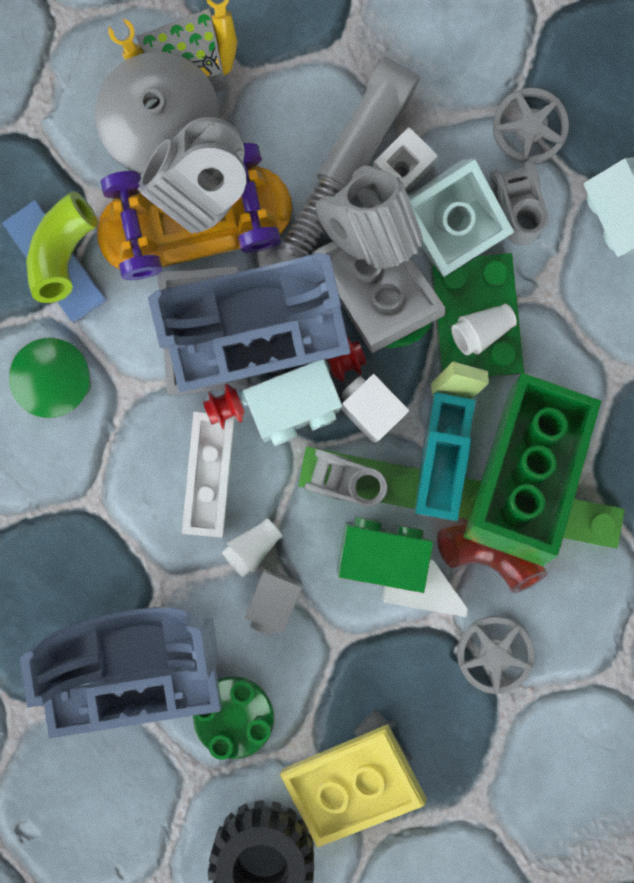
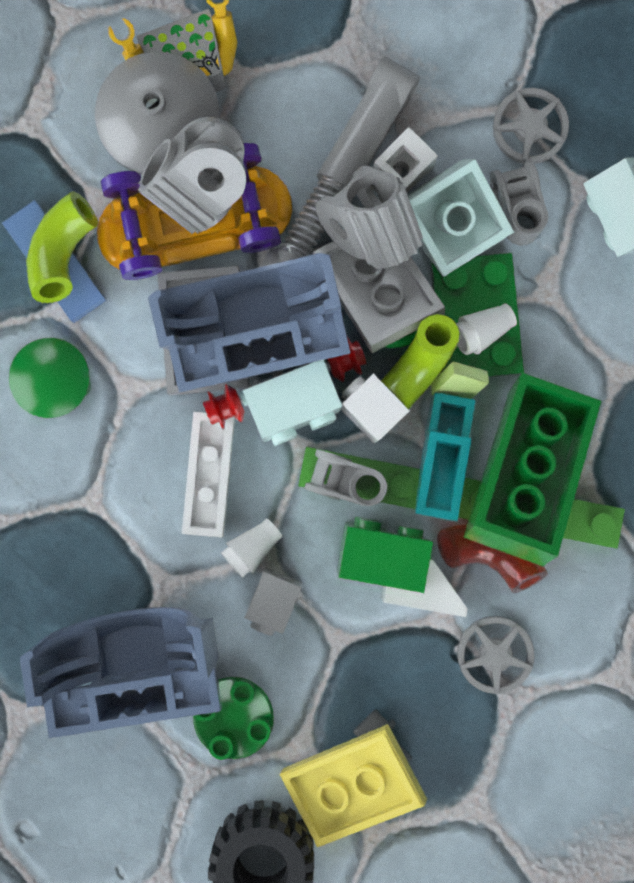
(423, 359): none -> lime cylinder

